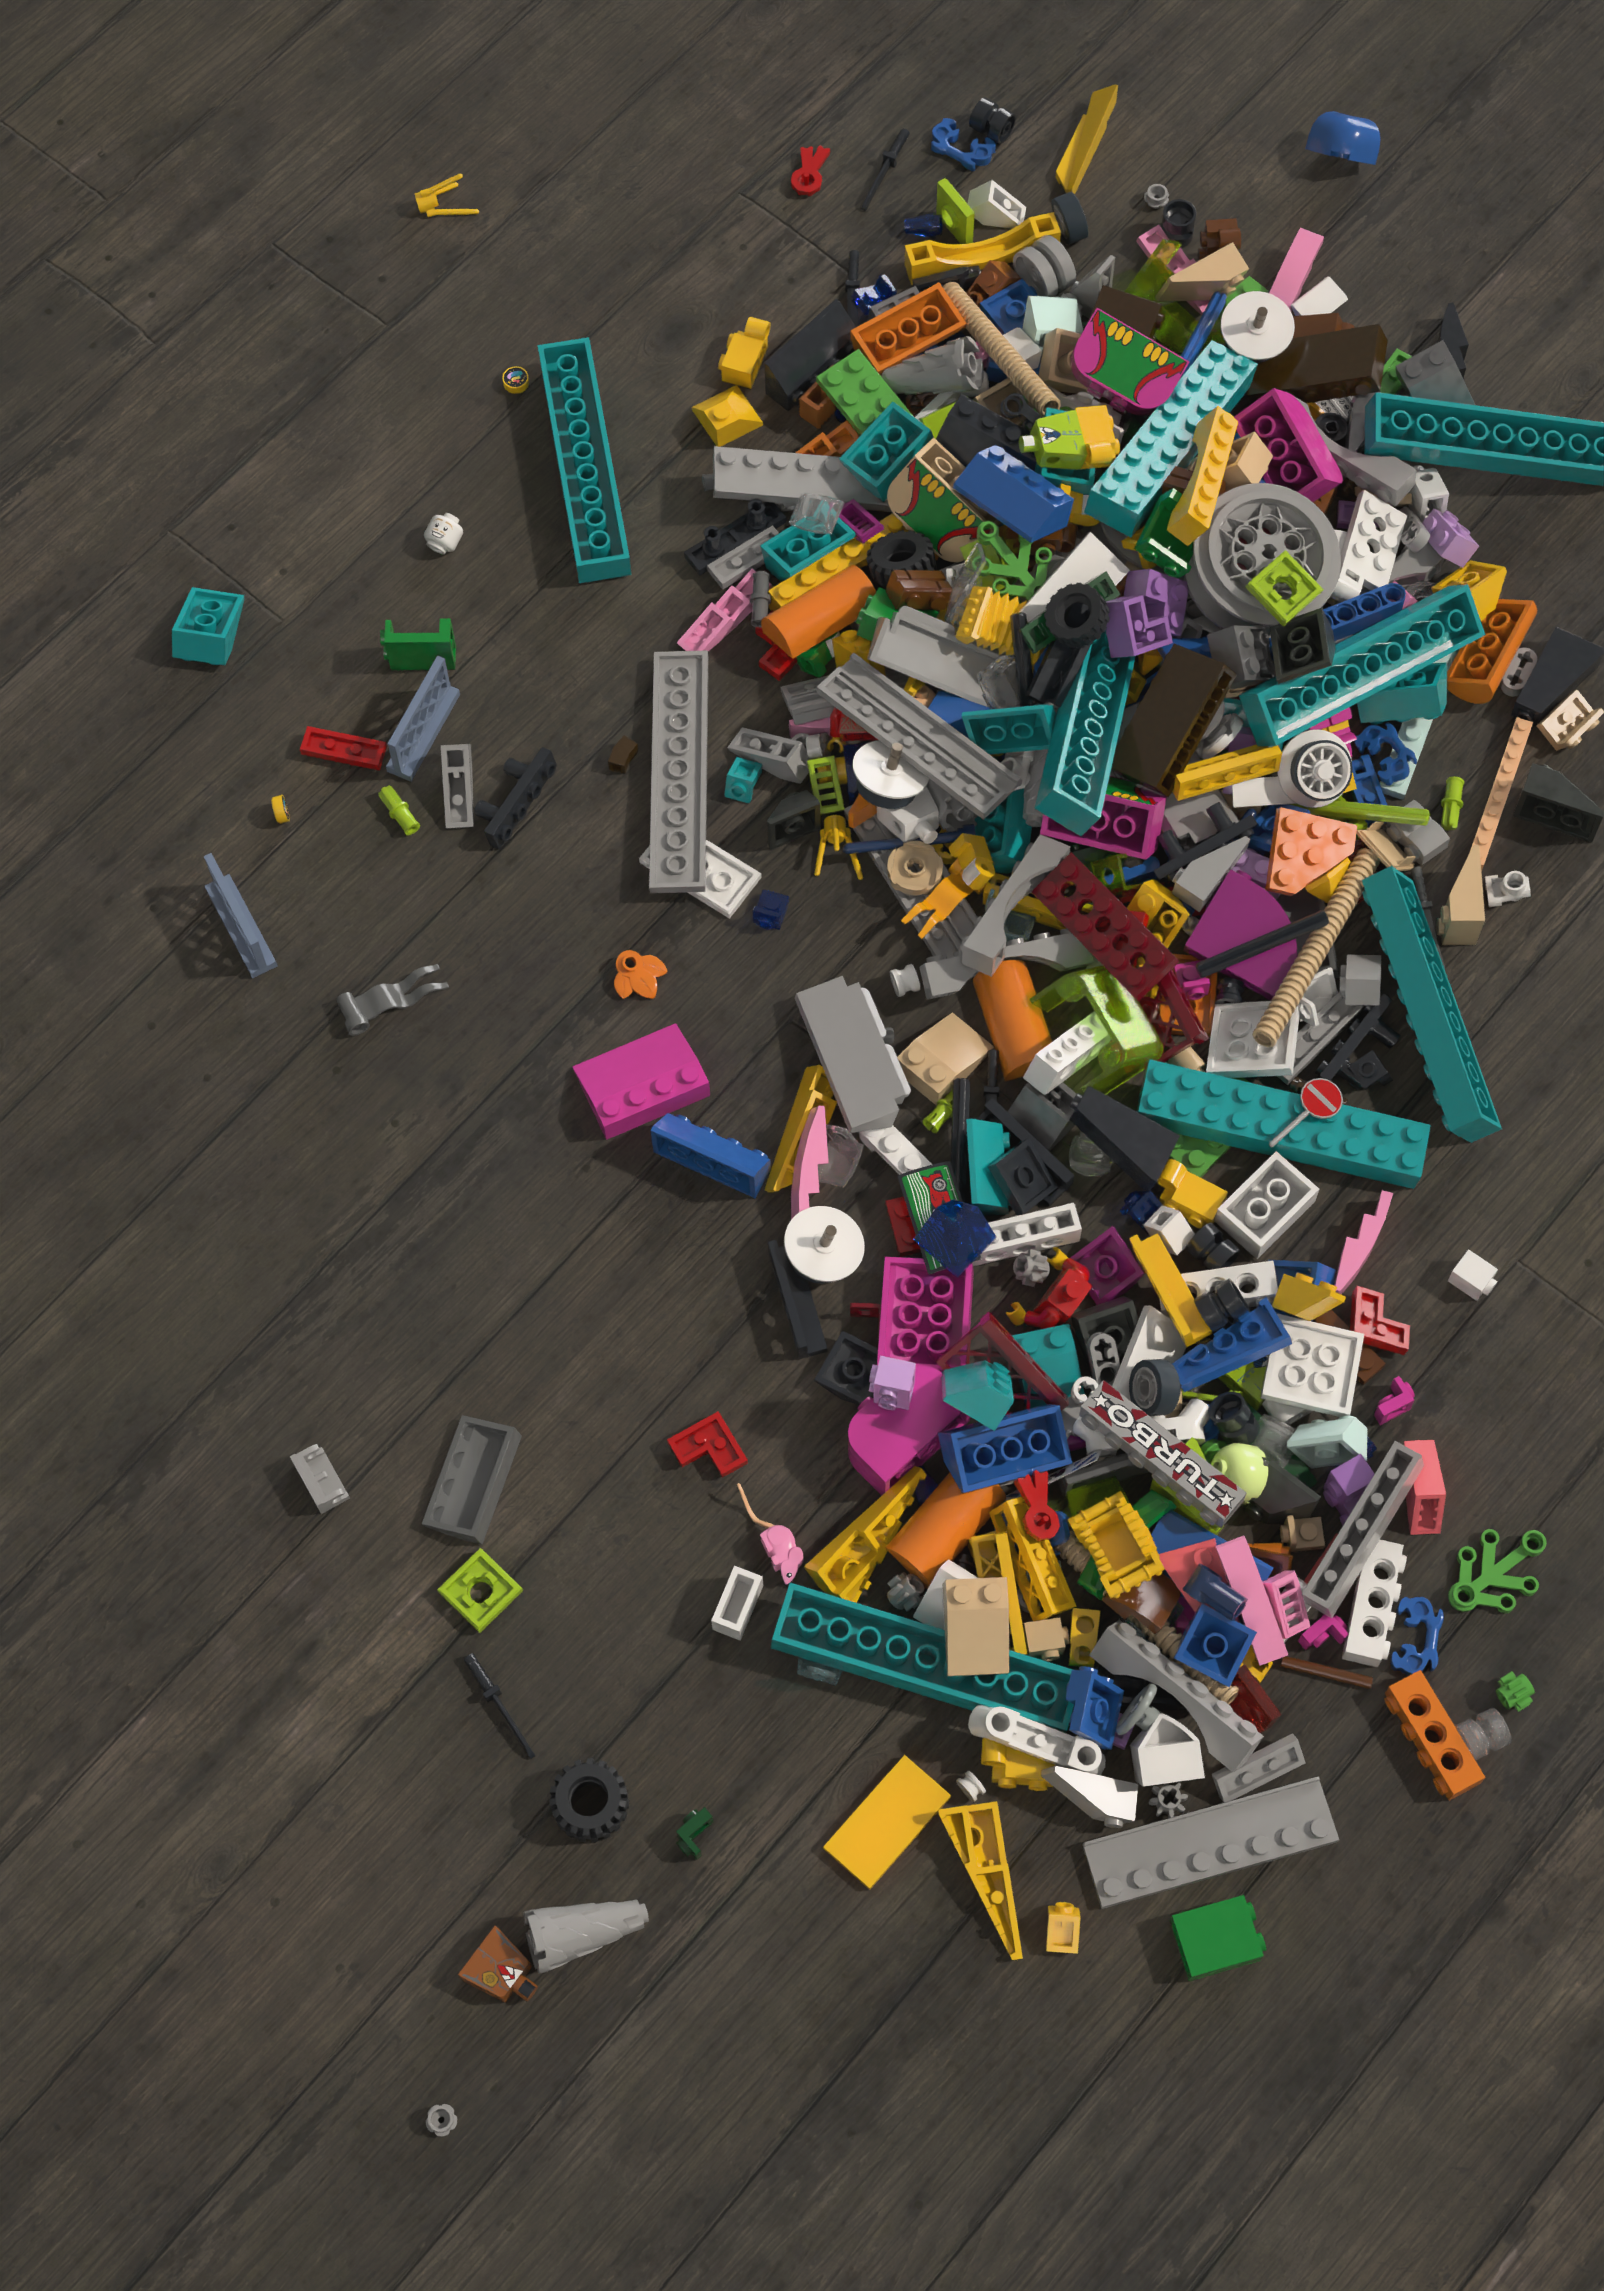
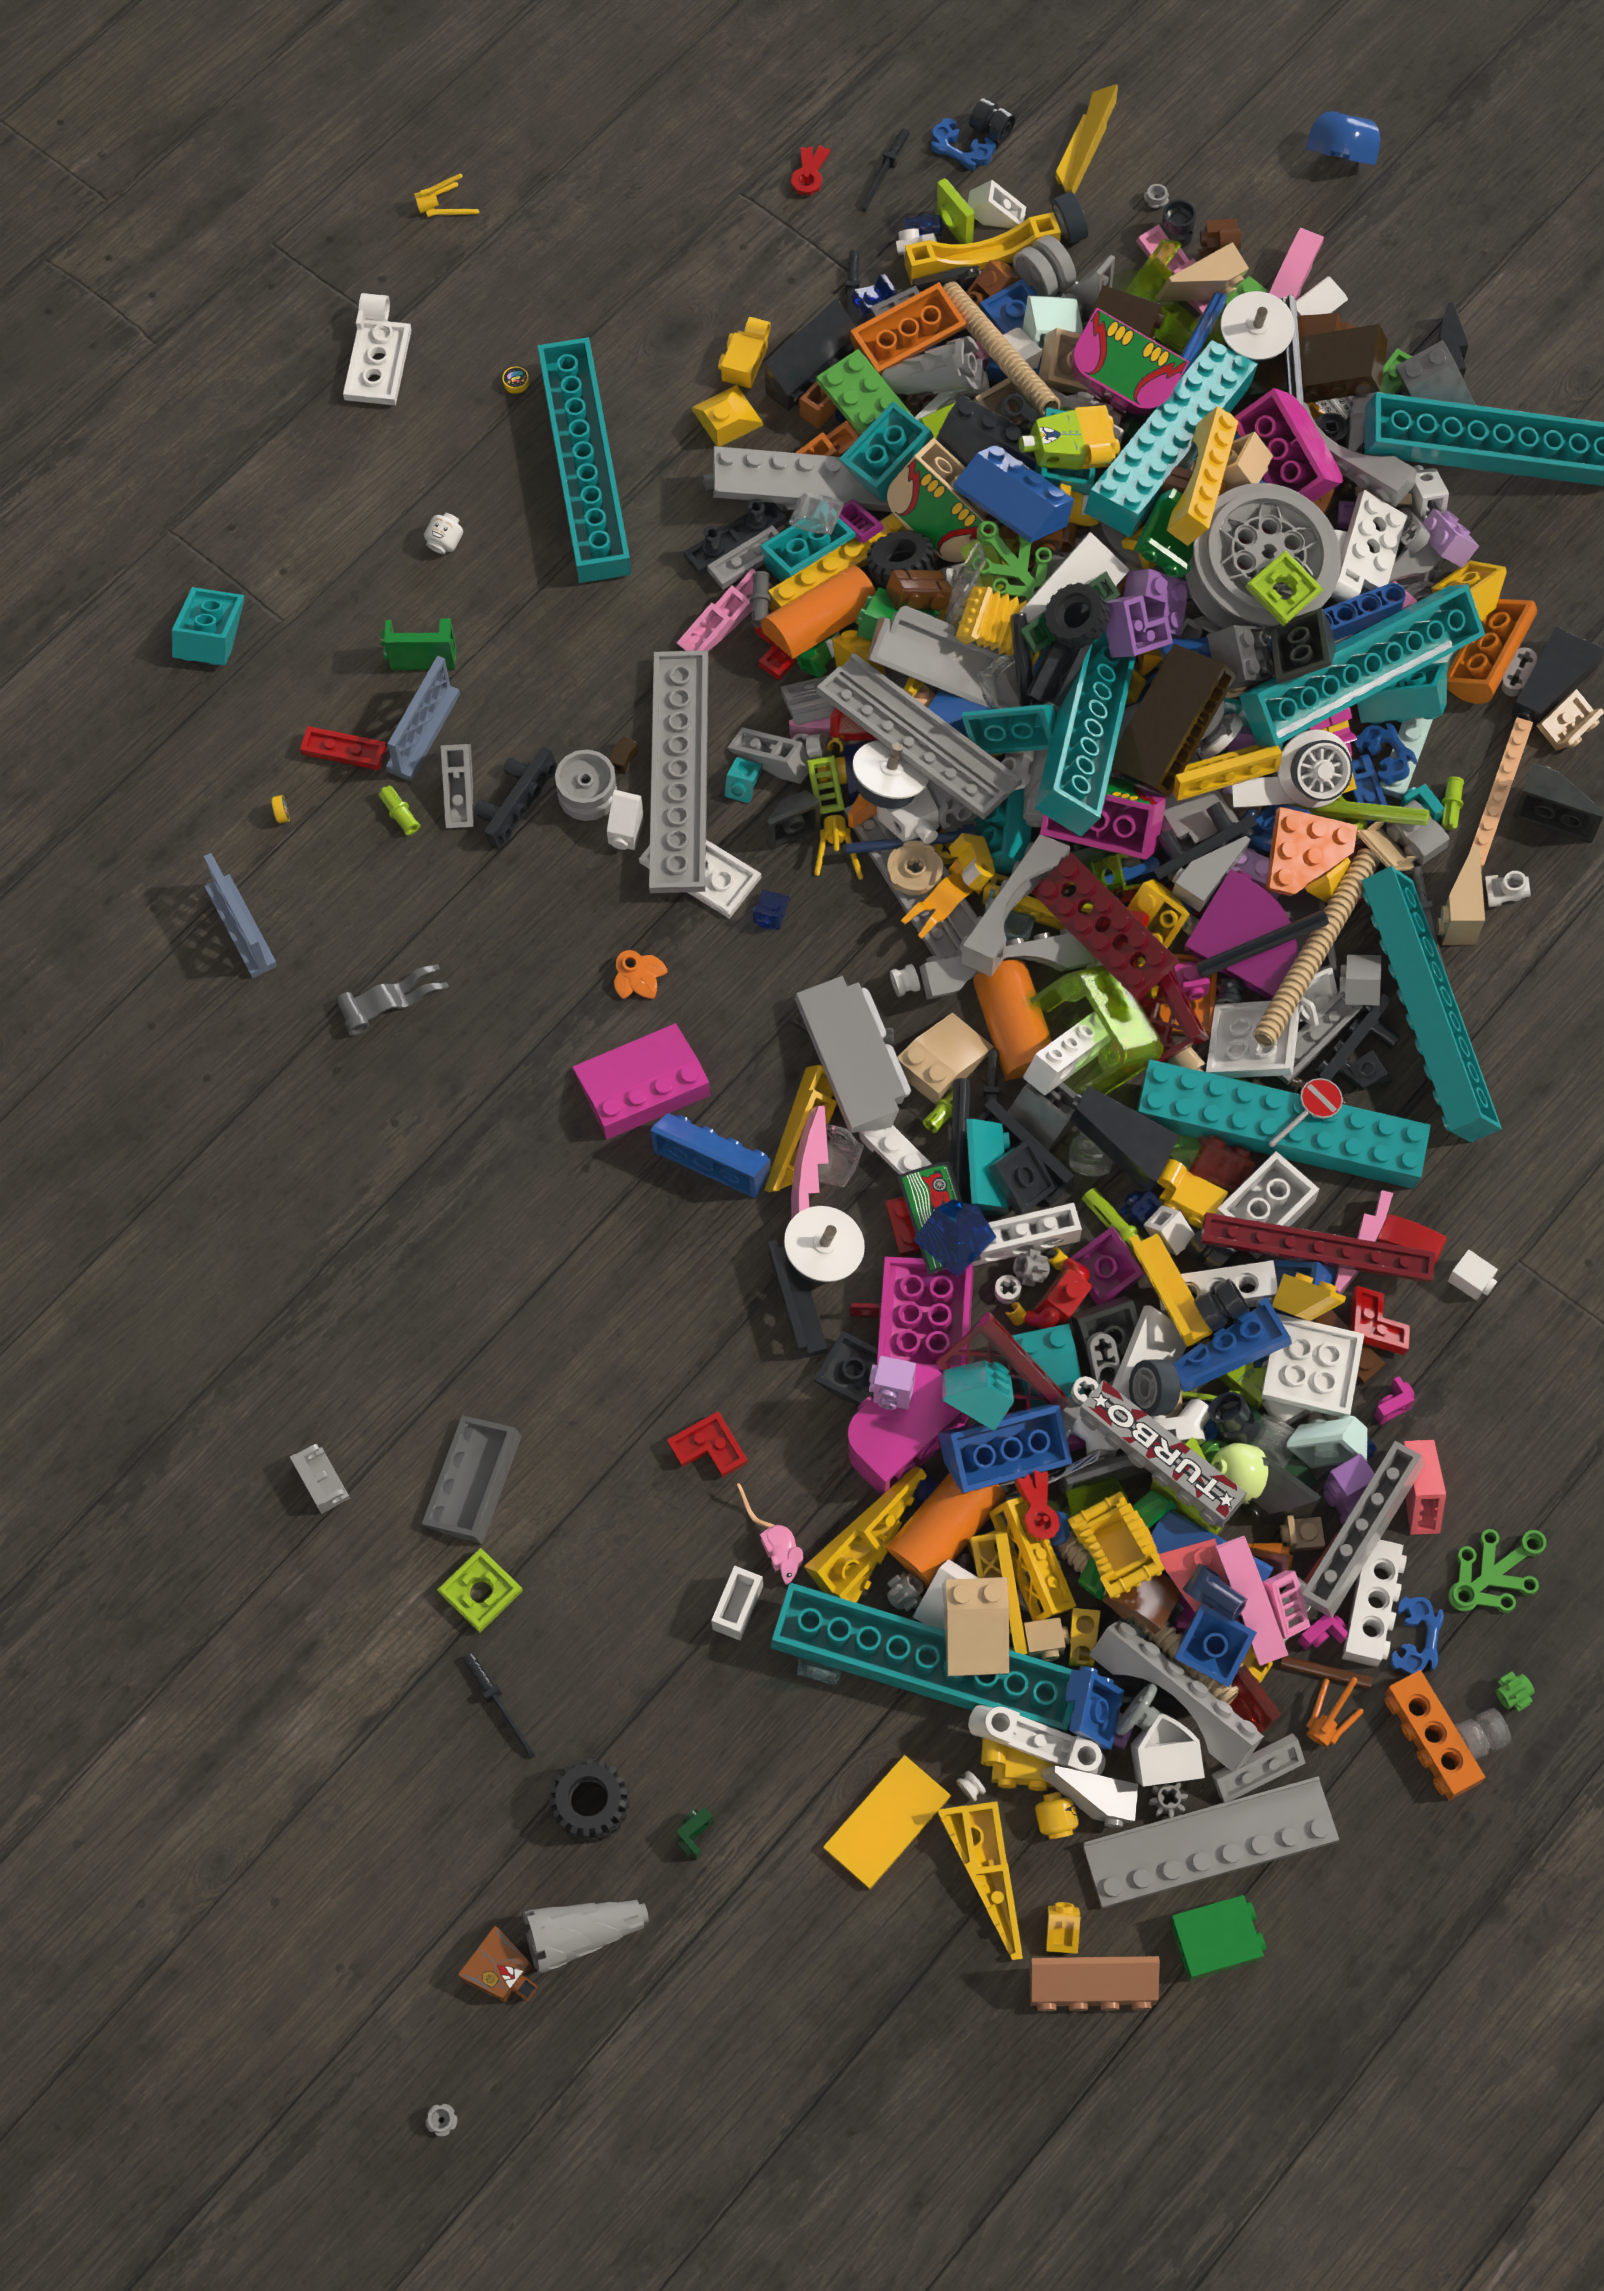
(373, 337): none -> white hinge
(585, 784): none -> light grey wheel
(625, 820): none -> white slope
(909, 237): none -> white plate
(1007, 1298): none -> white bush
(1056, 1815): none -> yellow head
(1094, 1982): none -> nougat slope
(1110, 1217): none -> lime pin
(1221, 1163): none -> clear red bracket
(1292, 356): none -> axle
(1318, 1247): none -> dark red plate
(1323, 1729): none -> orange plant
(1411, 1235): none -> red slope
(1426, 799): none -> teal bracket

